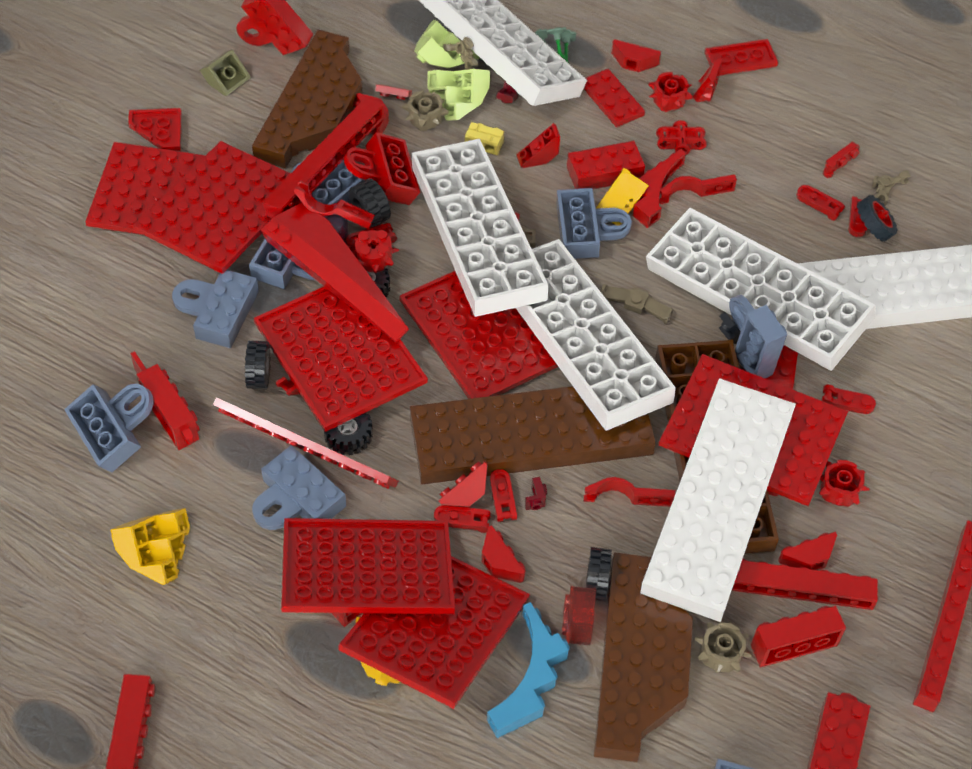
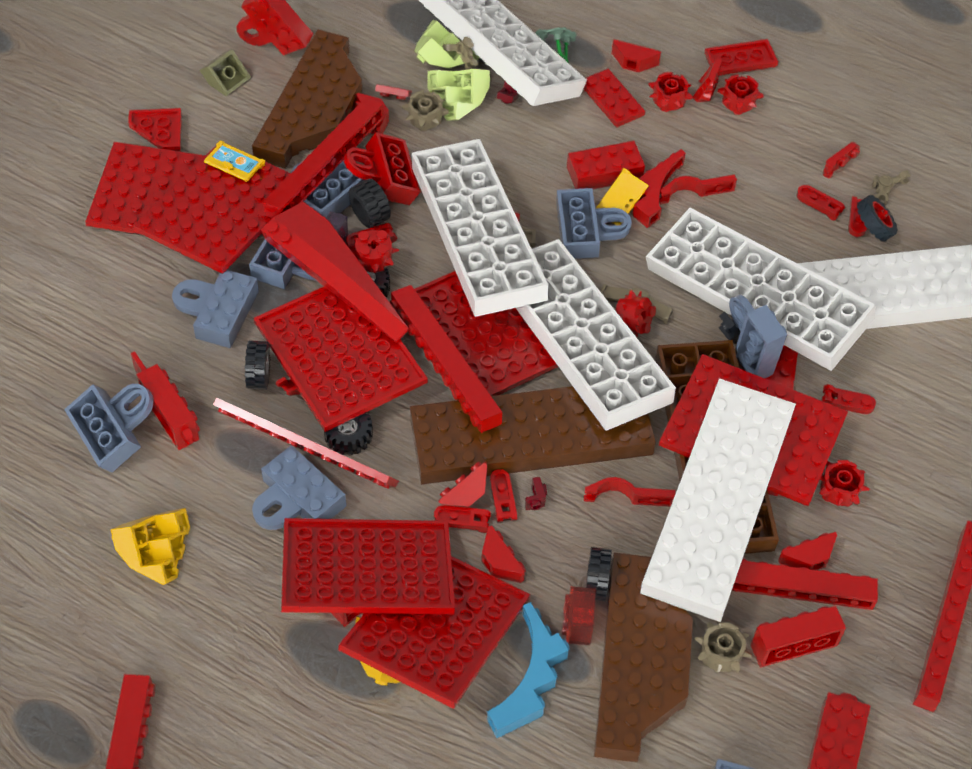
(228, 157): none -> door
(340, 208): red piece -> none
(446, 359): none -> red brick
(491, 138): light yellow brick -> none
(541, 149): red slope -> none
(636, 312): none -> red brick
(678, 137): red axle -> none
(740, 94): none -> red brick

